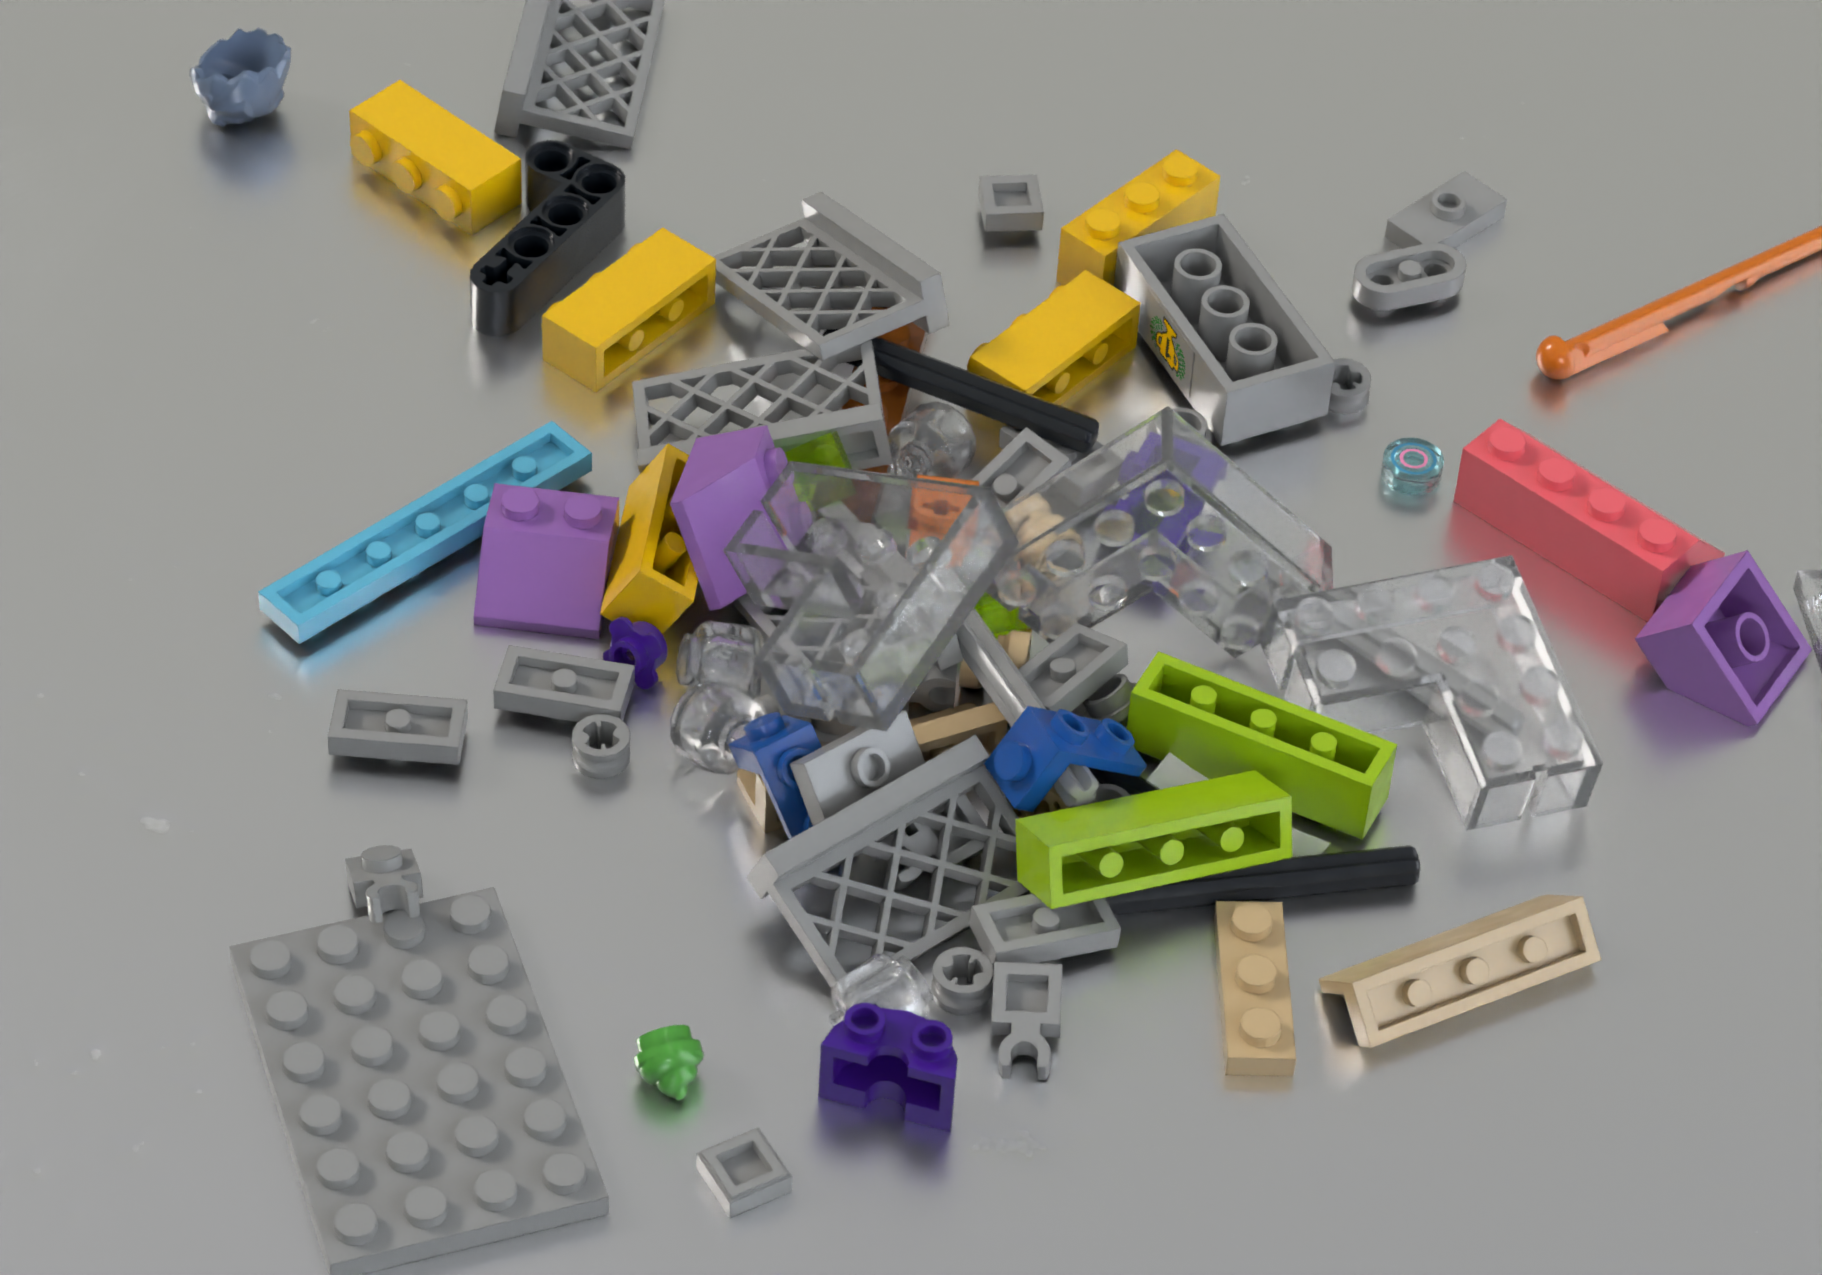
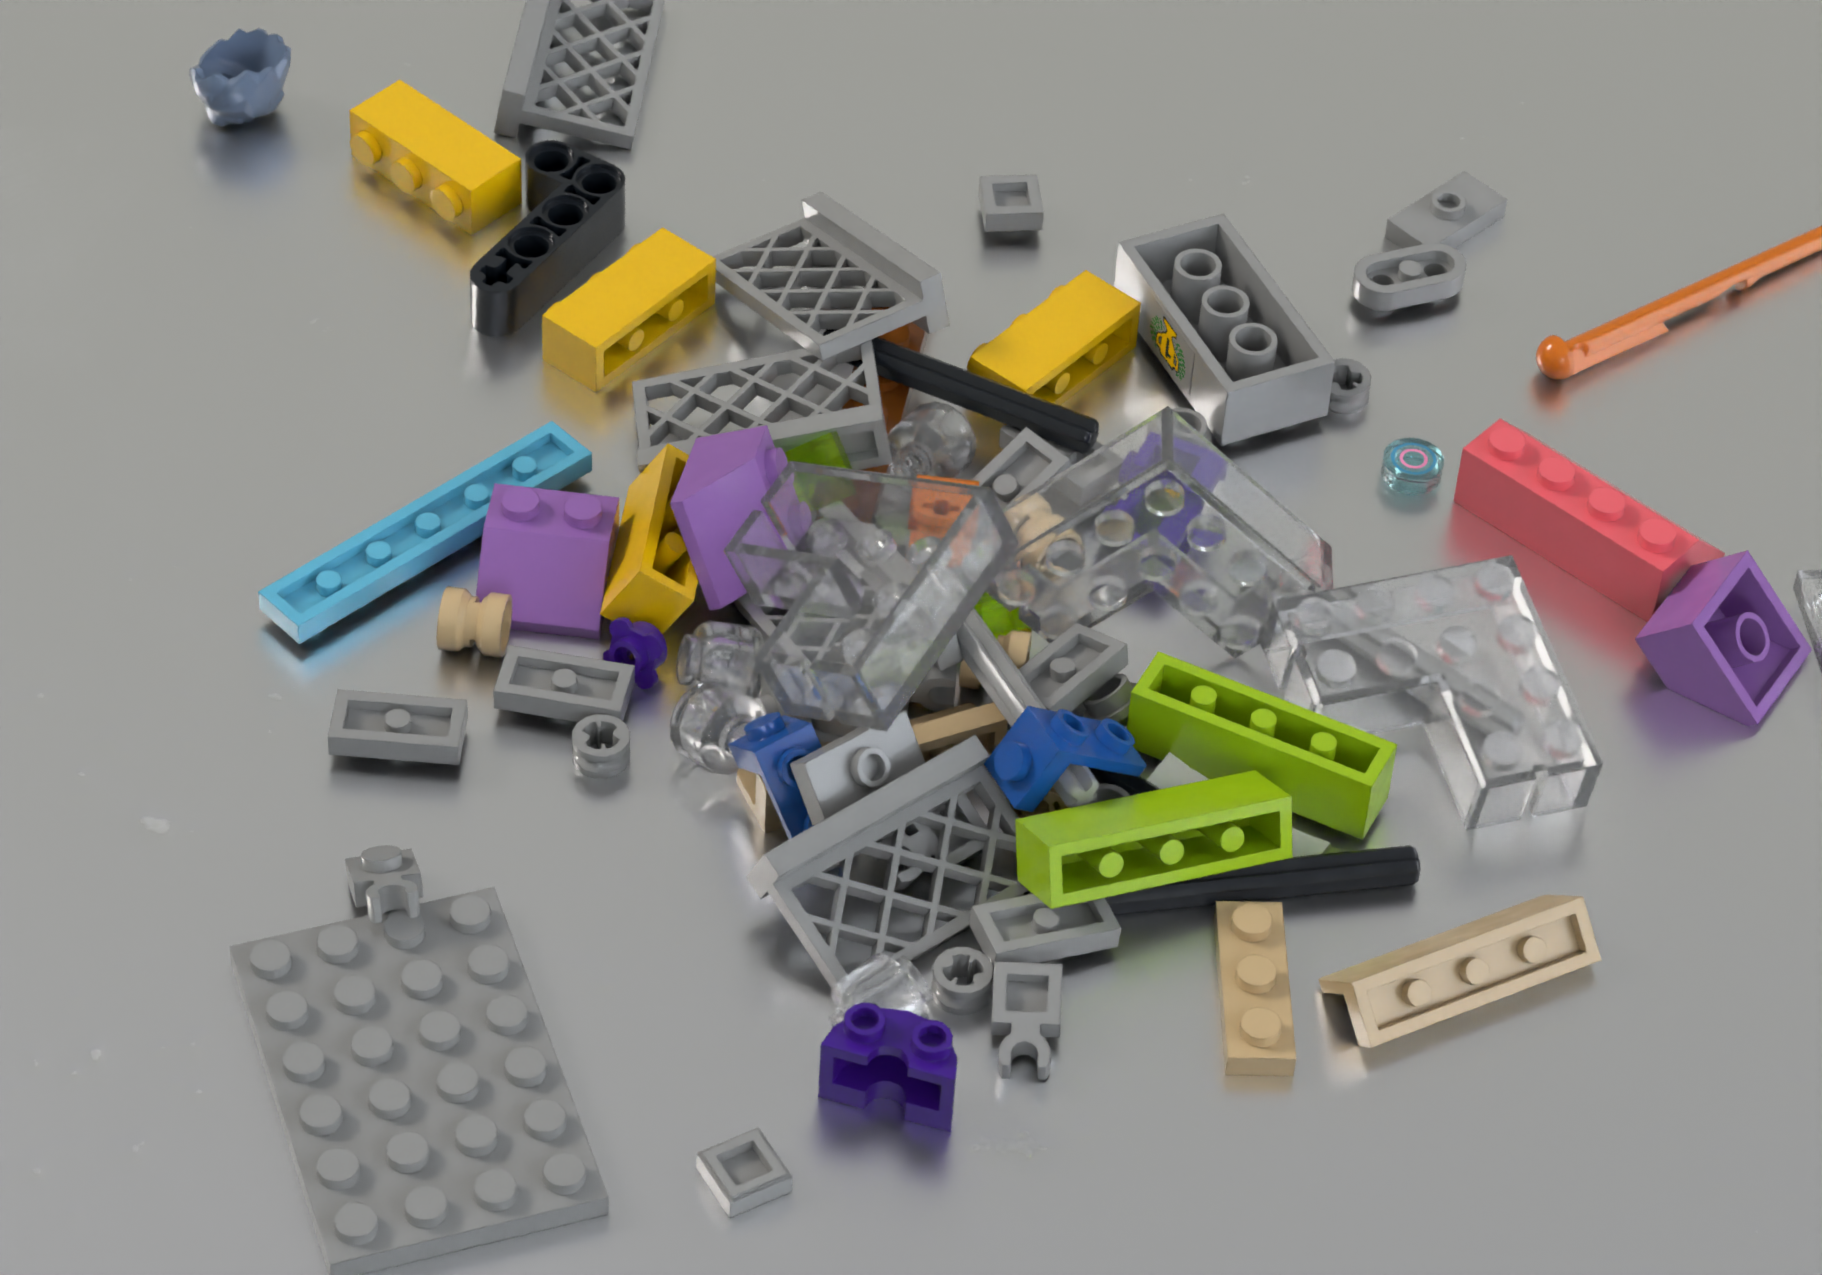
(467, 621): none -> tan wheel
(669, 1059): bright green plate -> none
(1160, 198): yellow brick -> none

